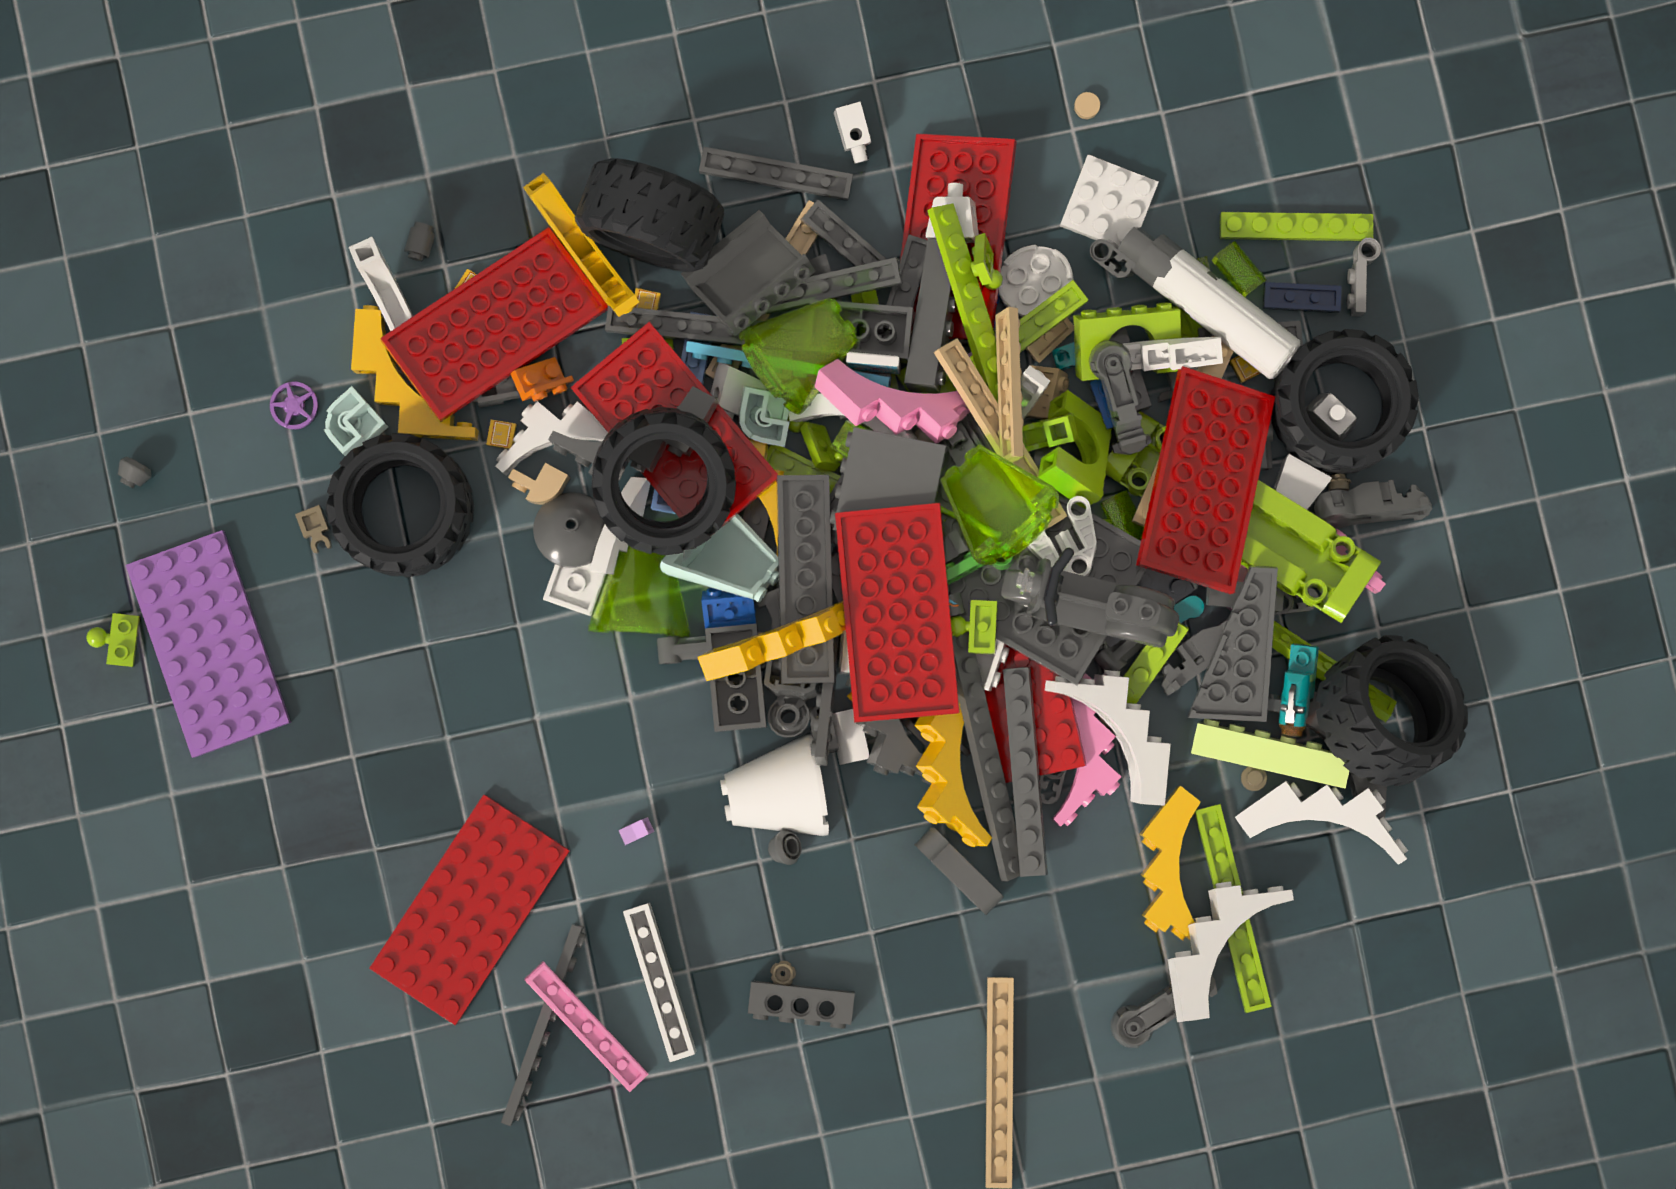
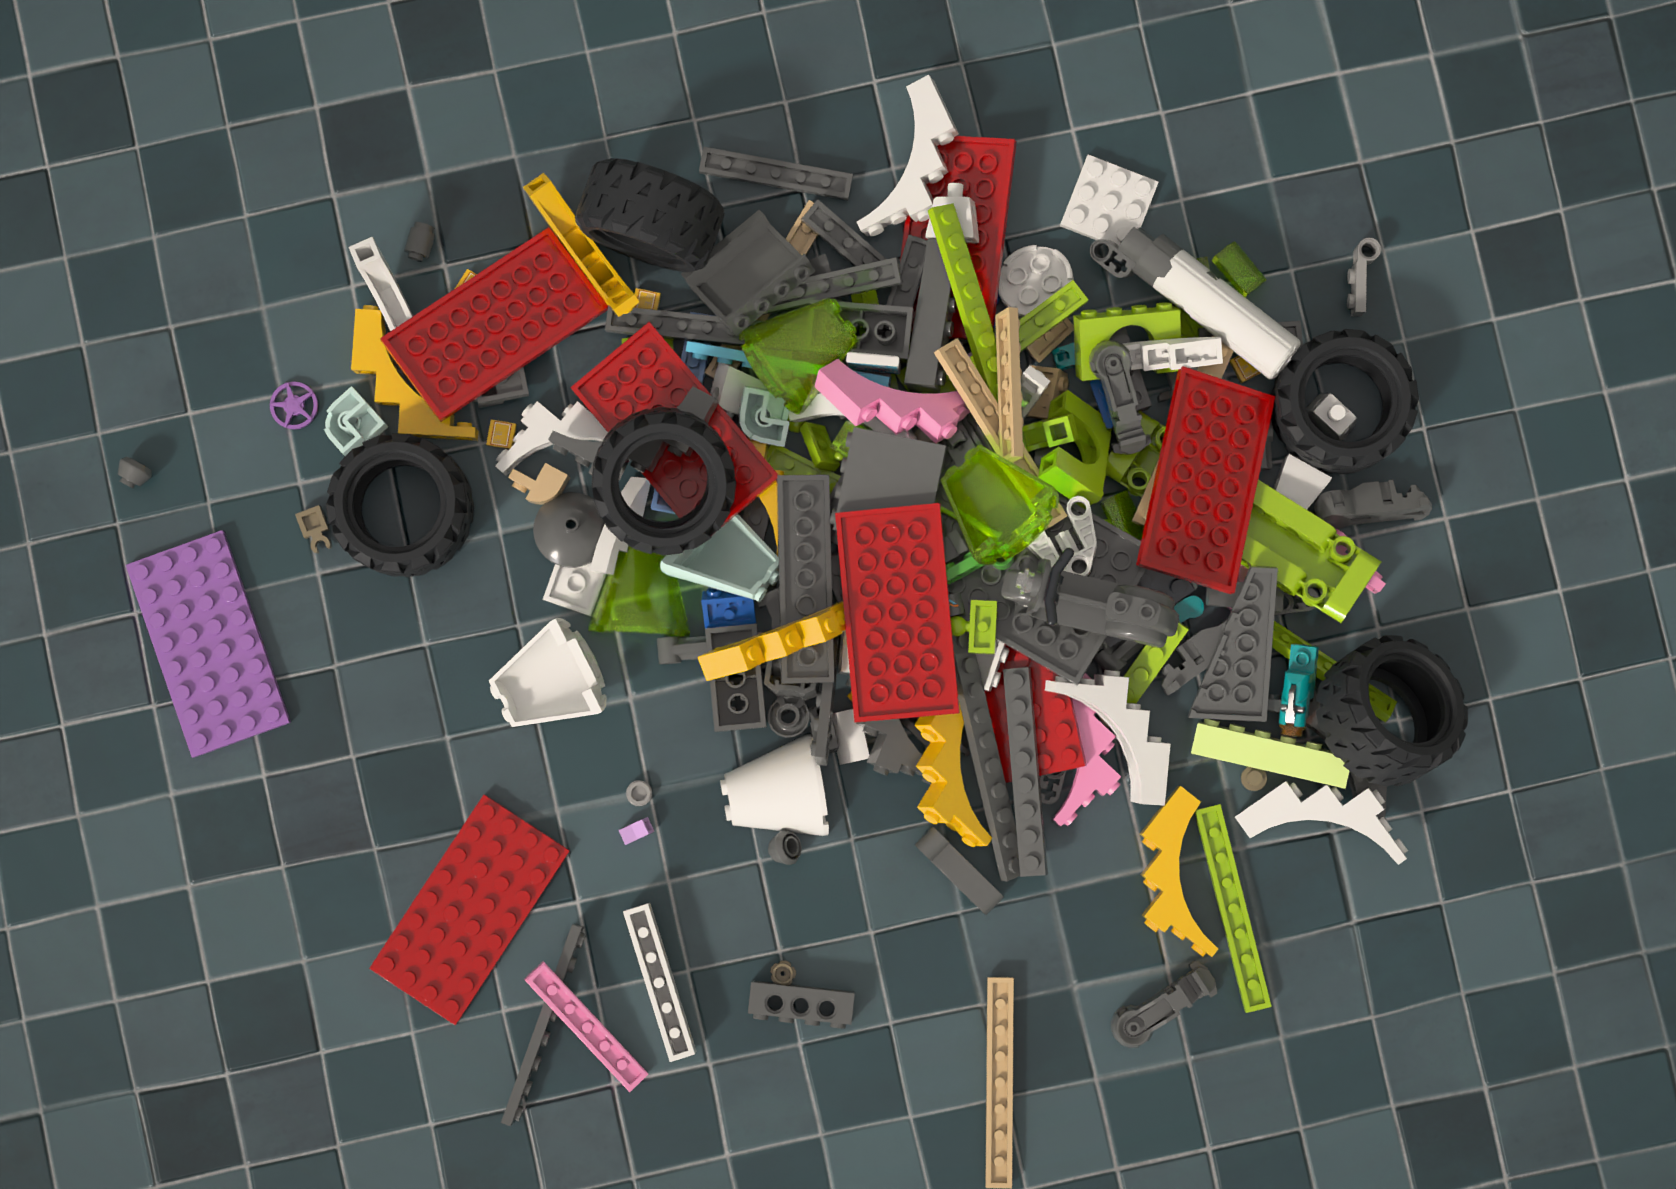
(121, 639): lime plate -> none
(539, 379): orange bracket -> none
(550, 678): none -> white cone
(639, 793): none -> light grey tile
(850, 119): white torso -> none
(925, 164): none -> white arch
(983, 263): lime plate -> none
(1087, 105): tan tile -> none
(1193, 973): white arch -> none
(1295, 226): lime plate -> none
(1302, 297): dark blue plate -> none
(1338, 482): dark tan plate -> none

